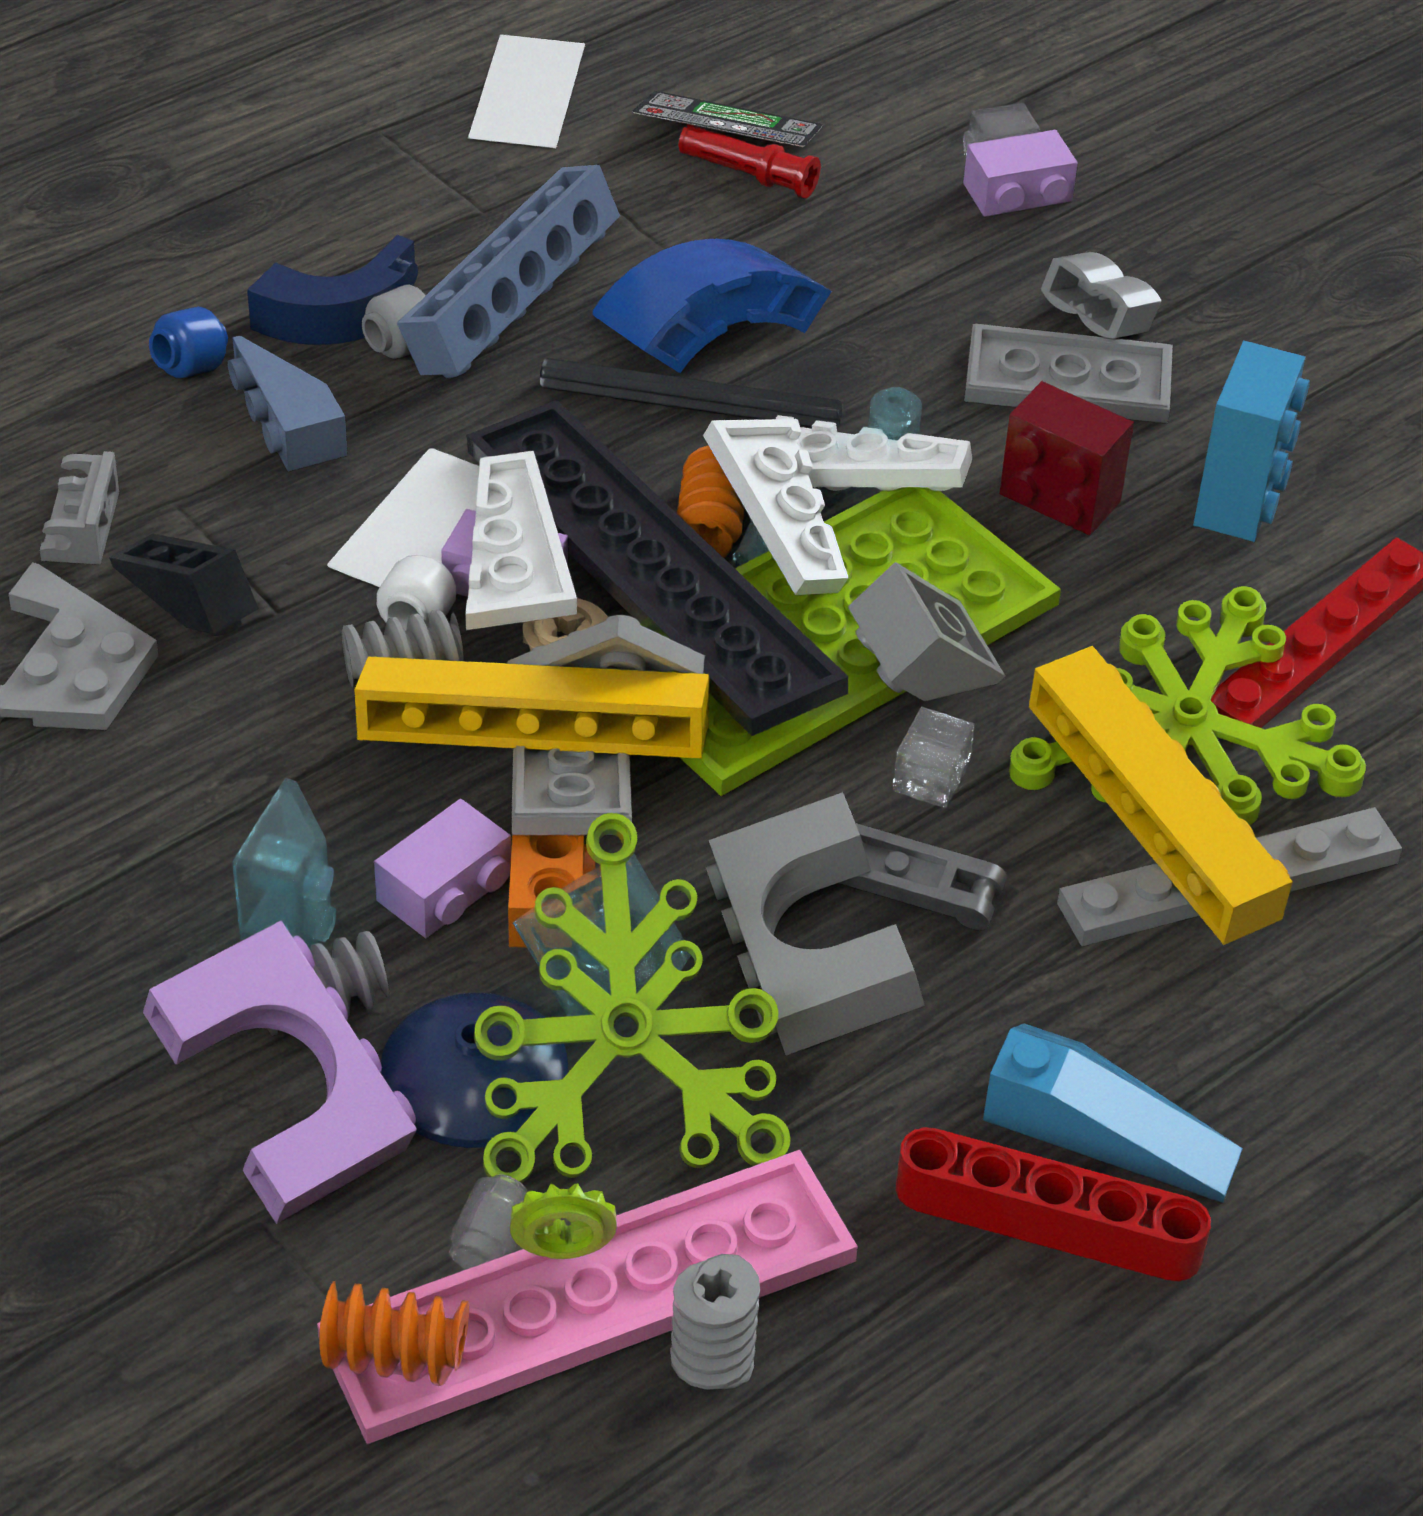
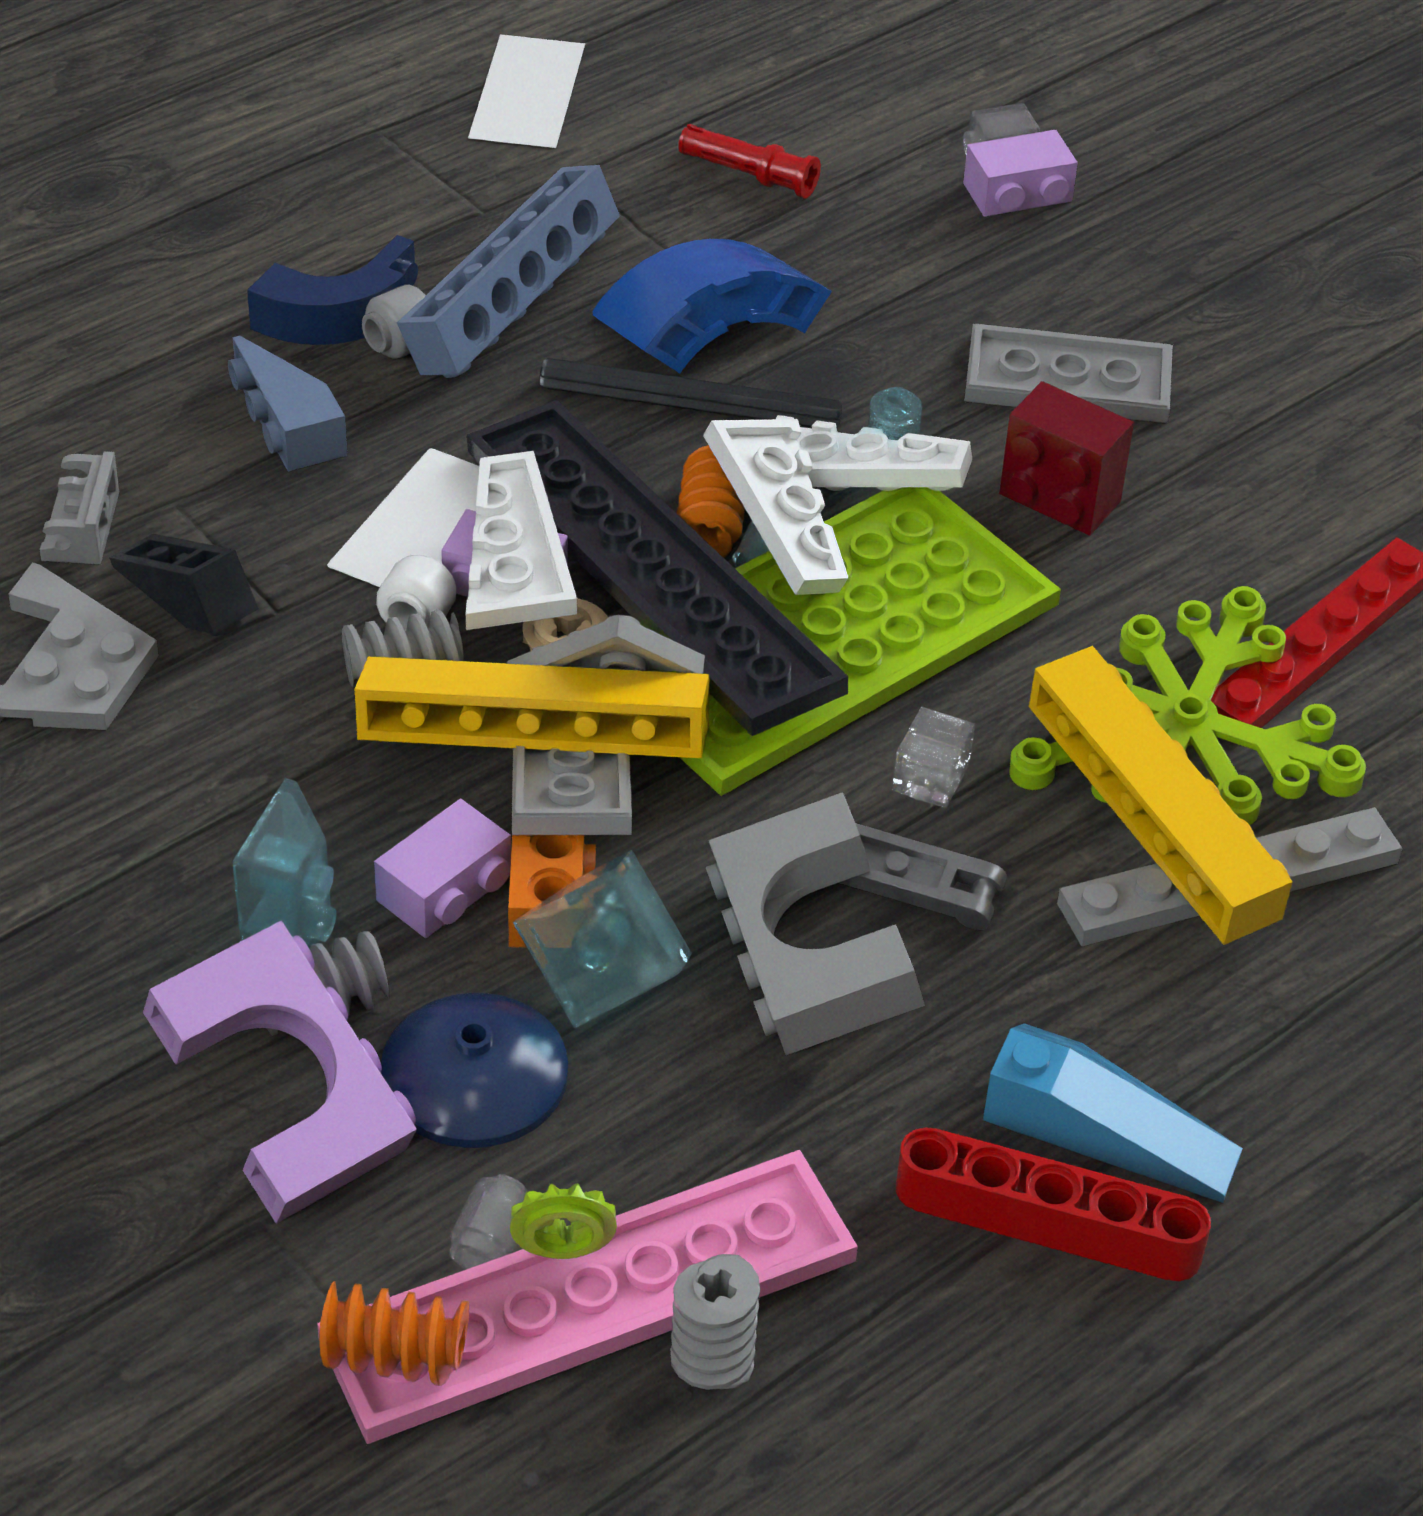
(188, 342): blue head -> none
(620, 952): lime plant -> none
(728, 118): sticker -> none
(922, 637): light grey slope -> none
(1101, 295): light grey brick -> none
(1249, 441): dark azure brick -> none

